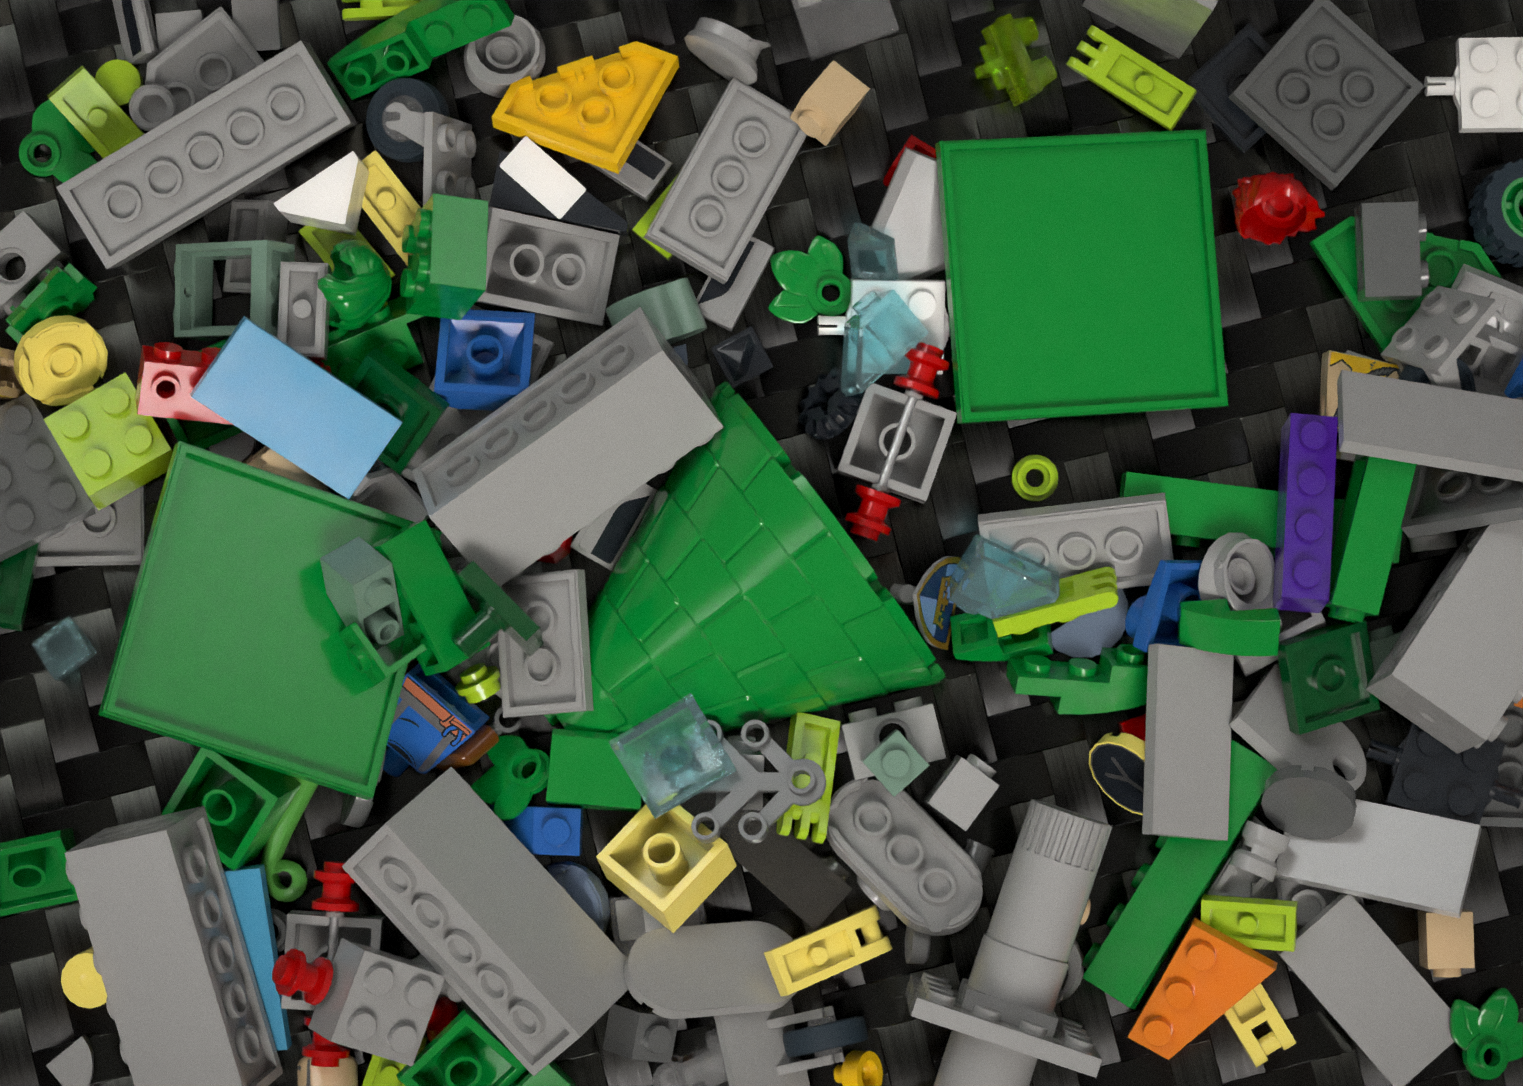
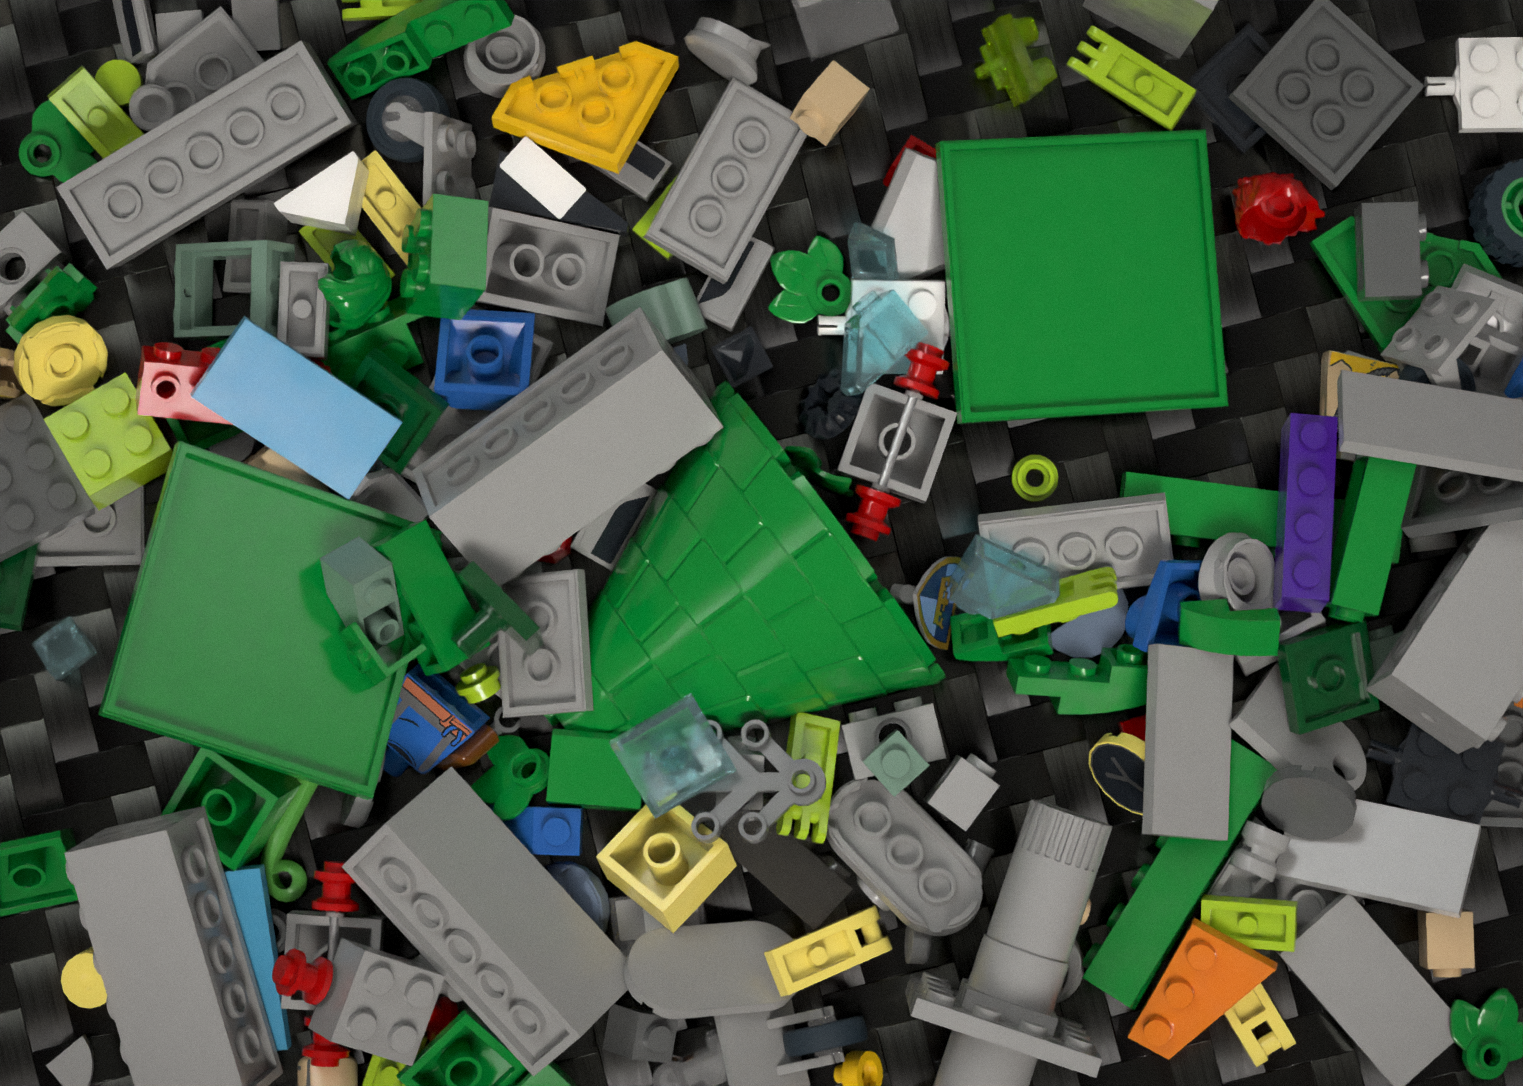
(809, 465): none -> green plate

